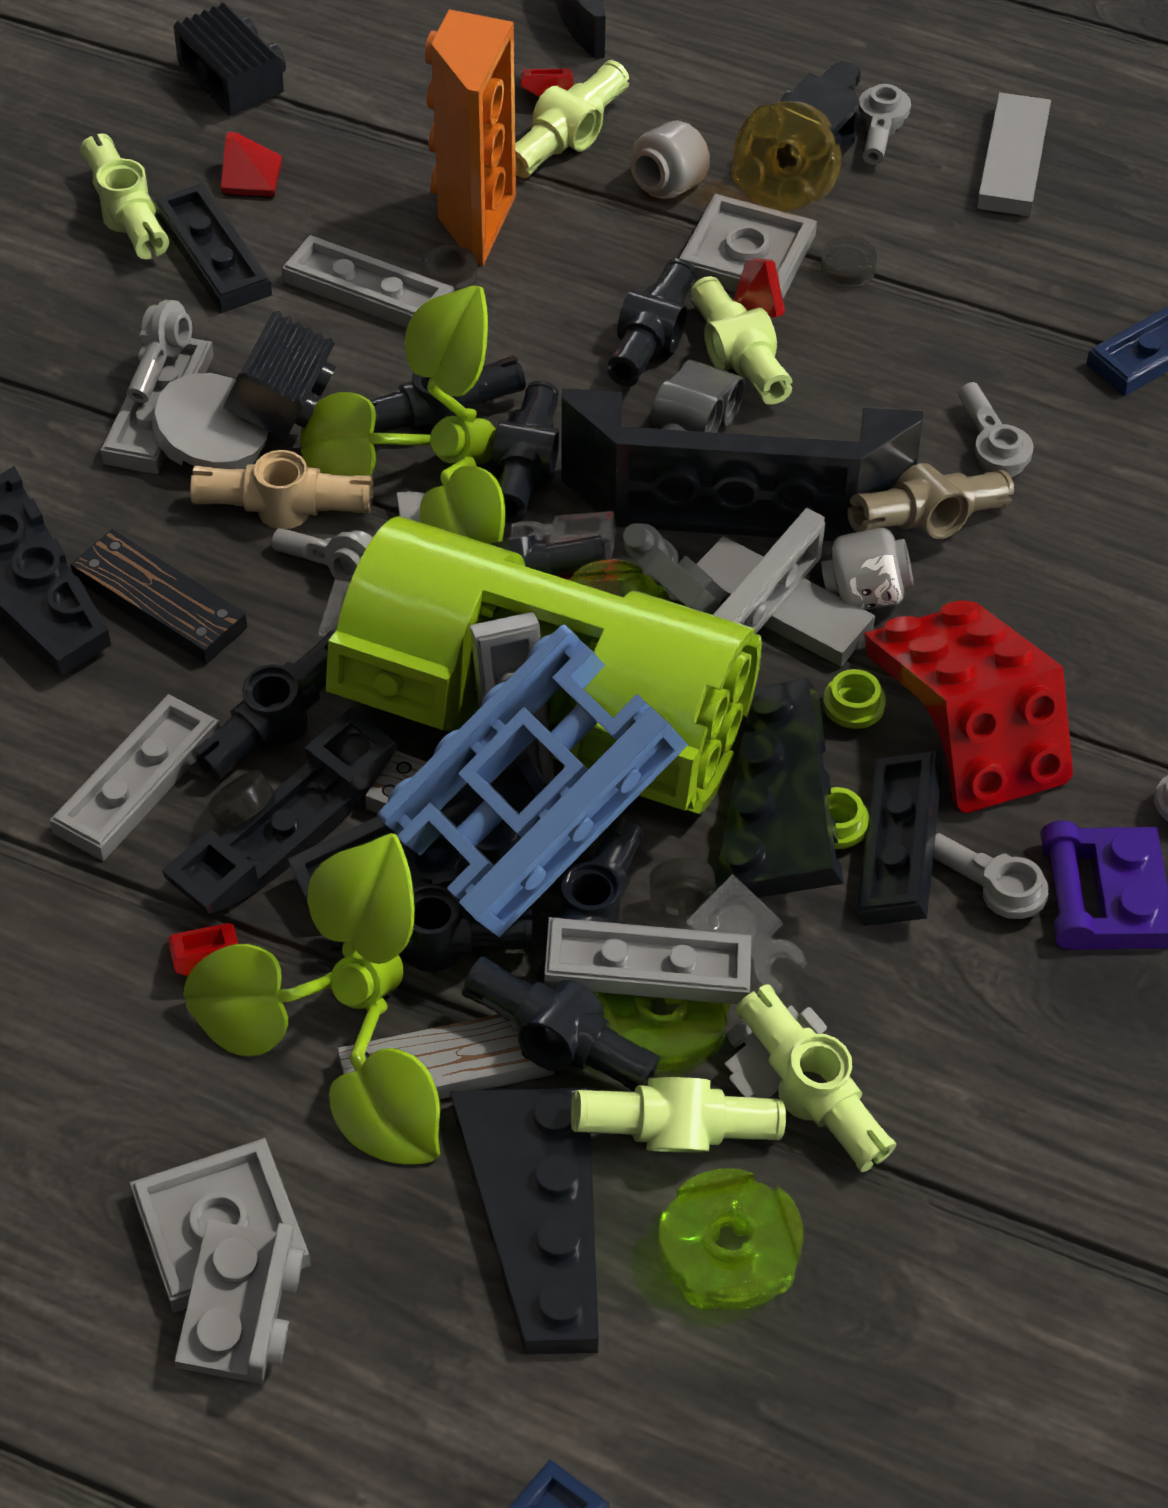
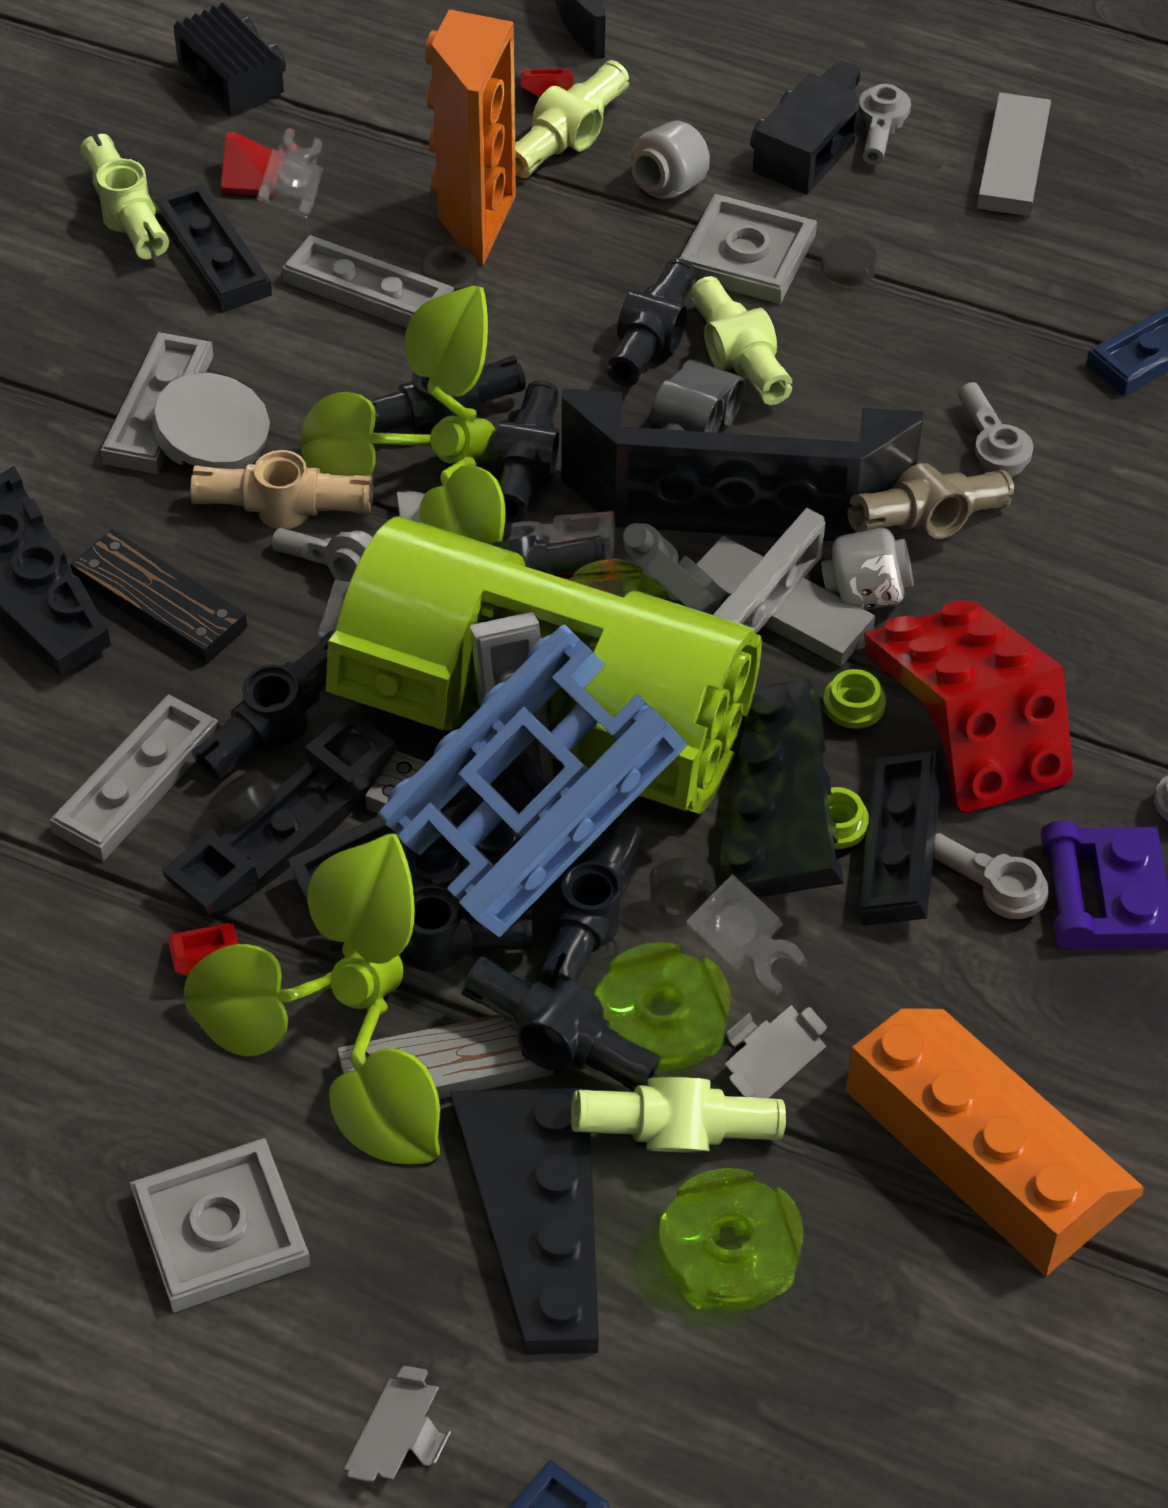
(163, 335): light grey plate -> none
(236, 1301): light grey bracket -> none
(280, 376): black brick -> none
(292, 176): none -> clear plate
(396, 1427): none -> light grey piece
(649, 960): light grey tile -> none
(760, 287): red slope -> none
(813, 144): clear yellow plate -> none
(829, 1103): yellowish green pin -> none
(988, 1135): none -> orange slope

